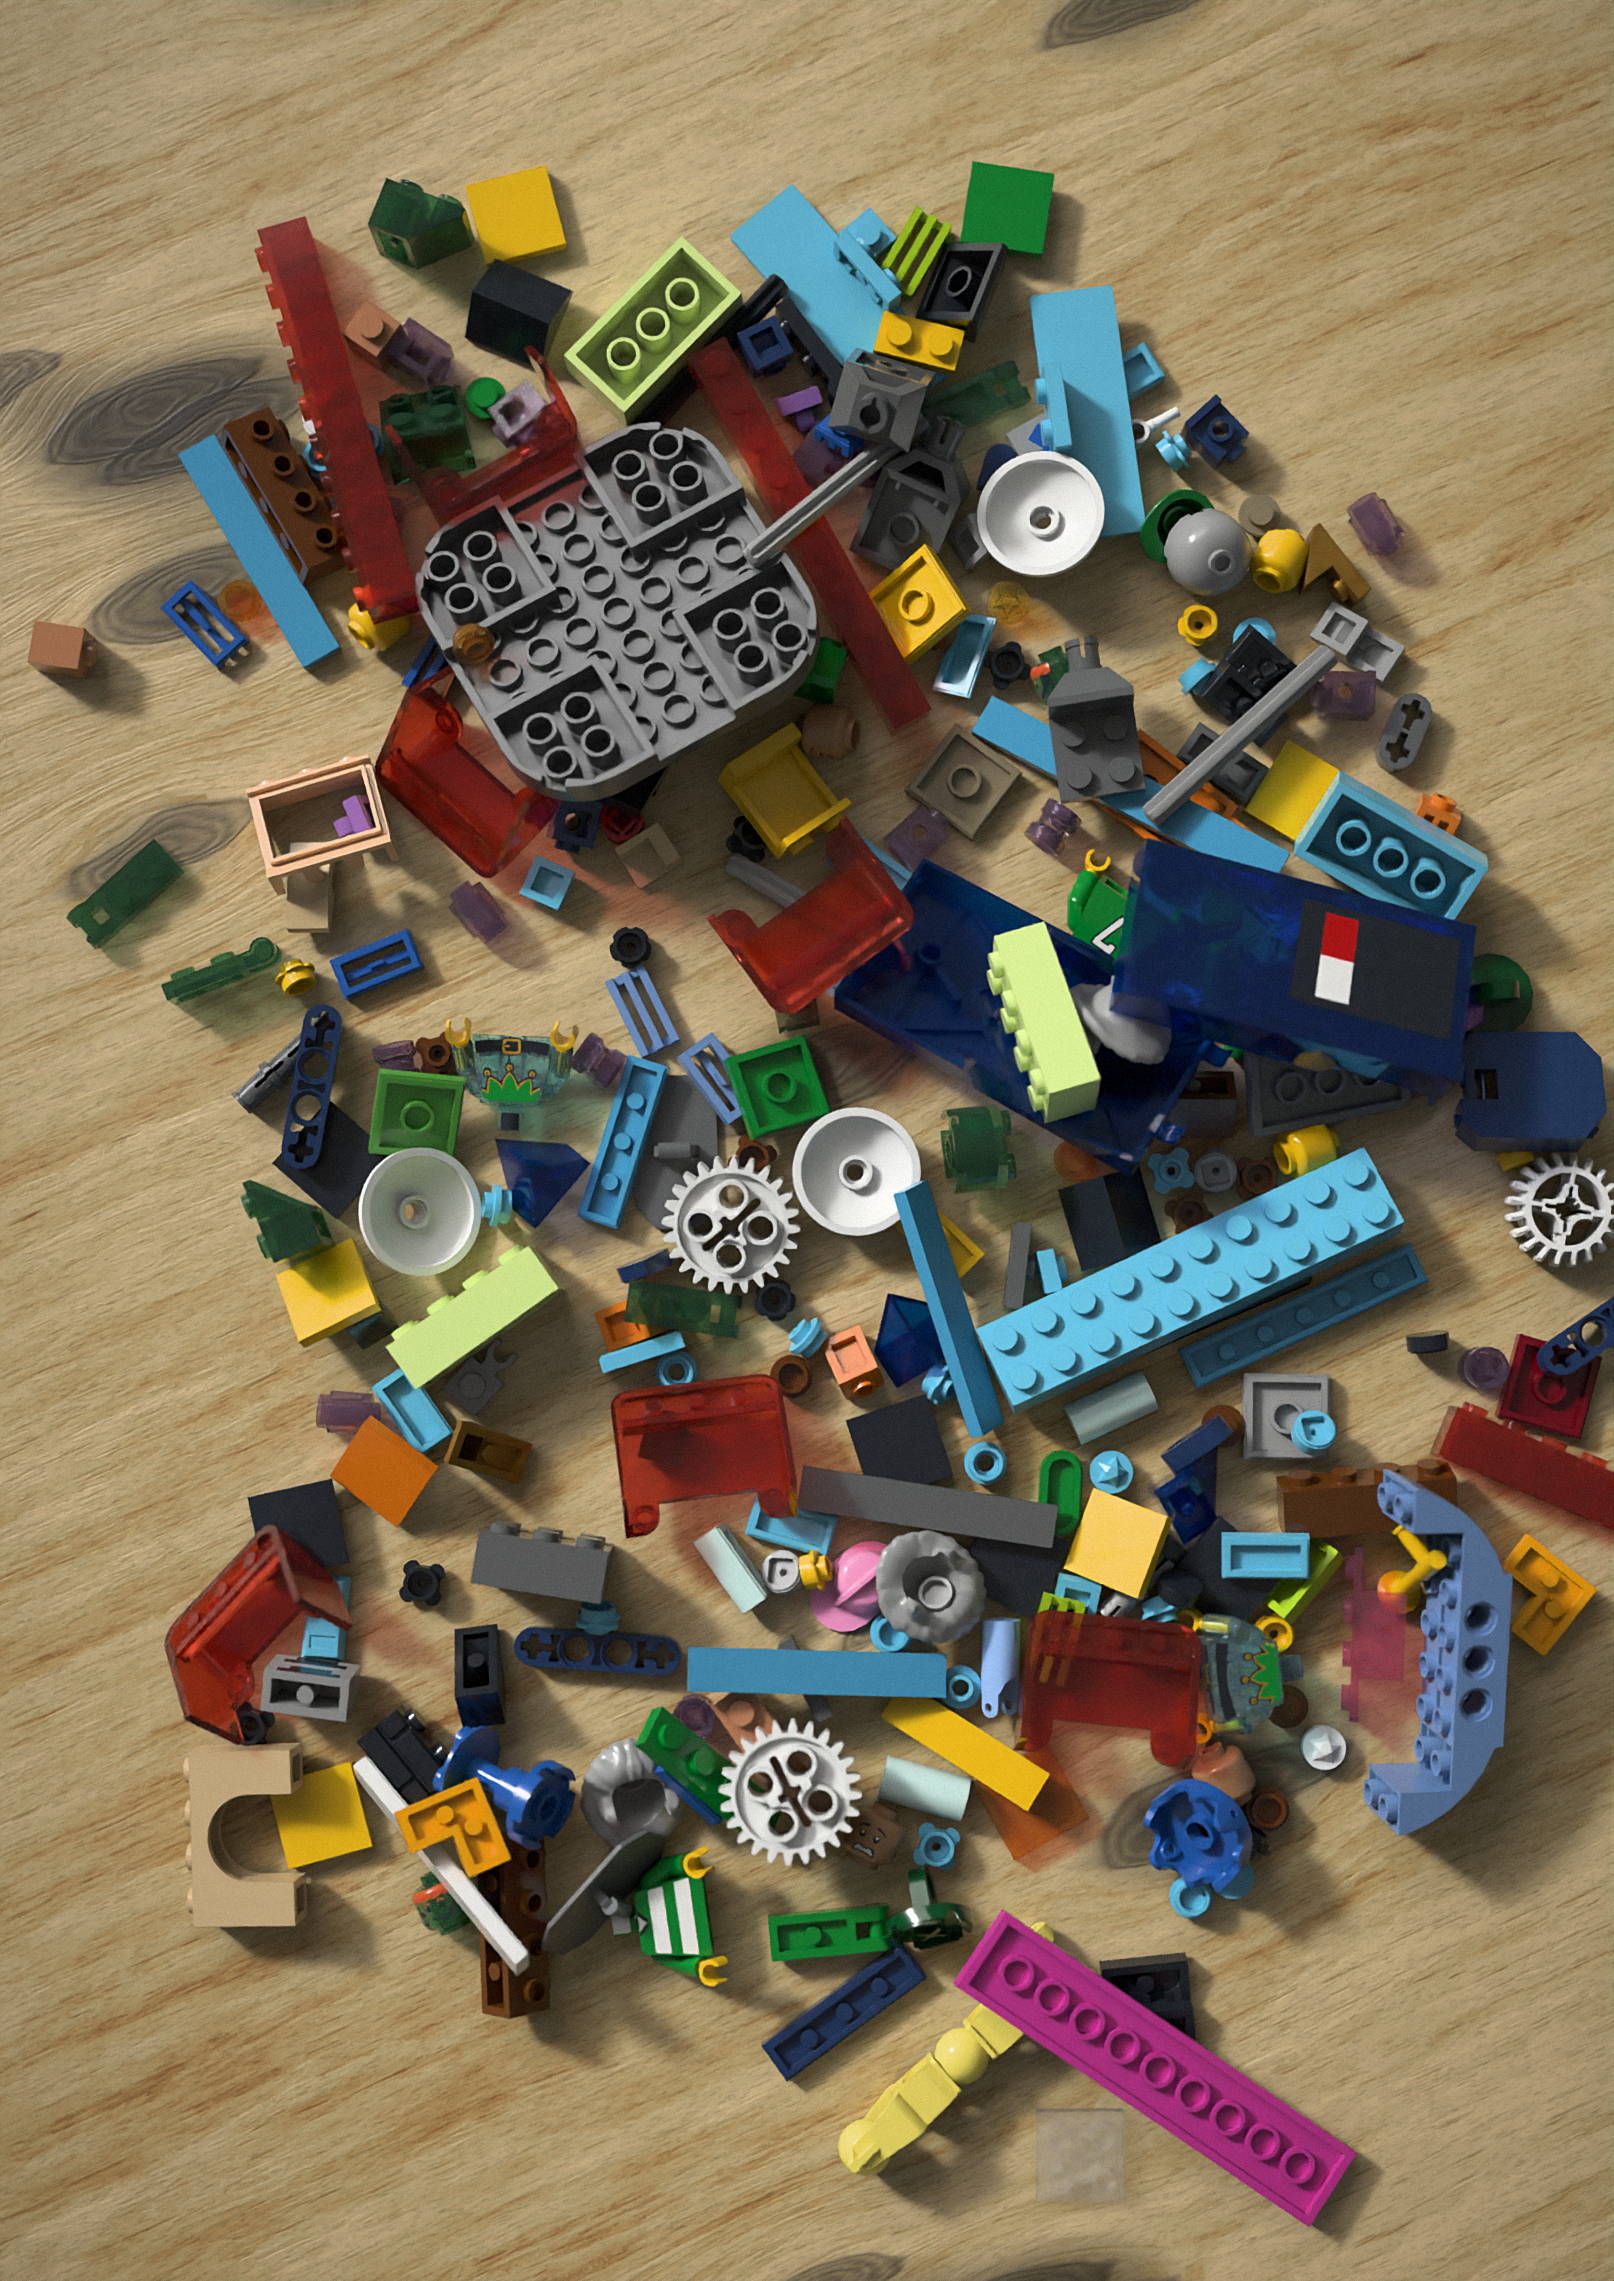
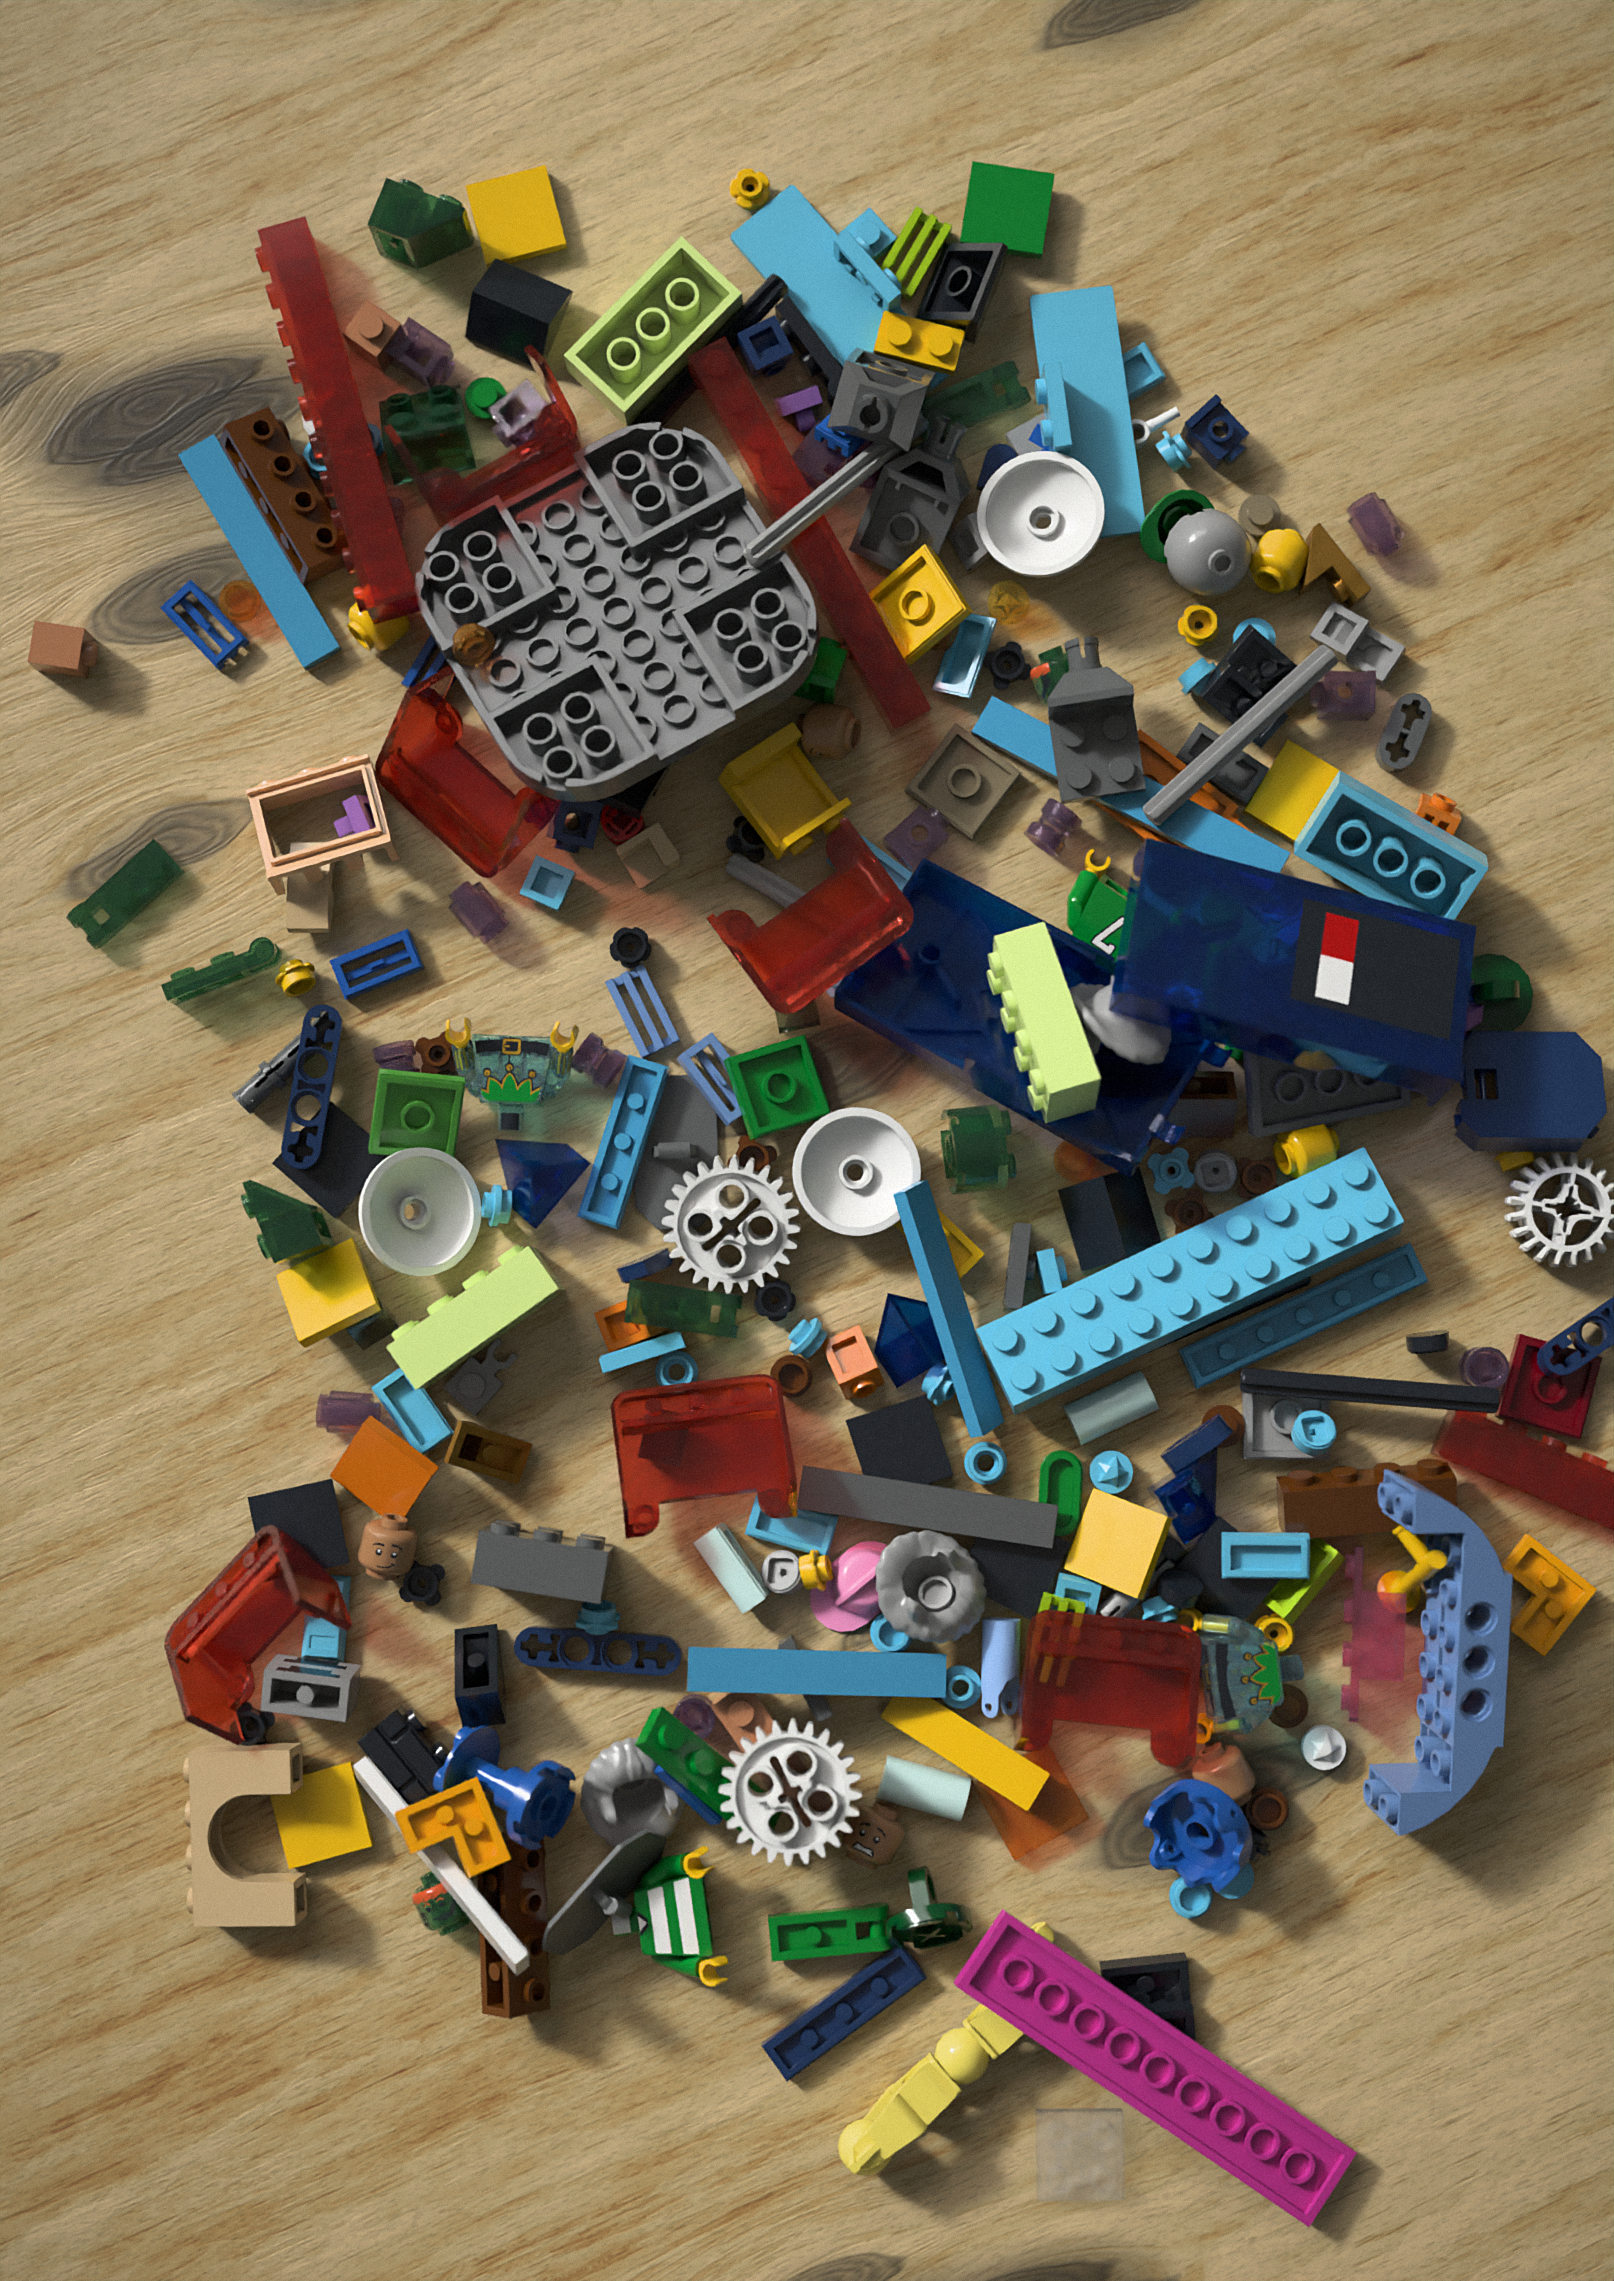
(388, 1547): none -> medium nougat head
(746, 199): none -> yellow plate
(925, 1853): medium azure plate -> none
(1369, 1390): none -> black axle

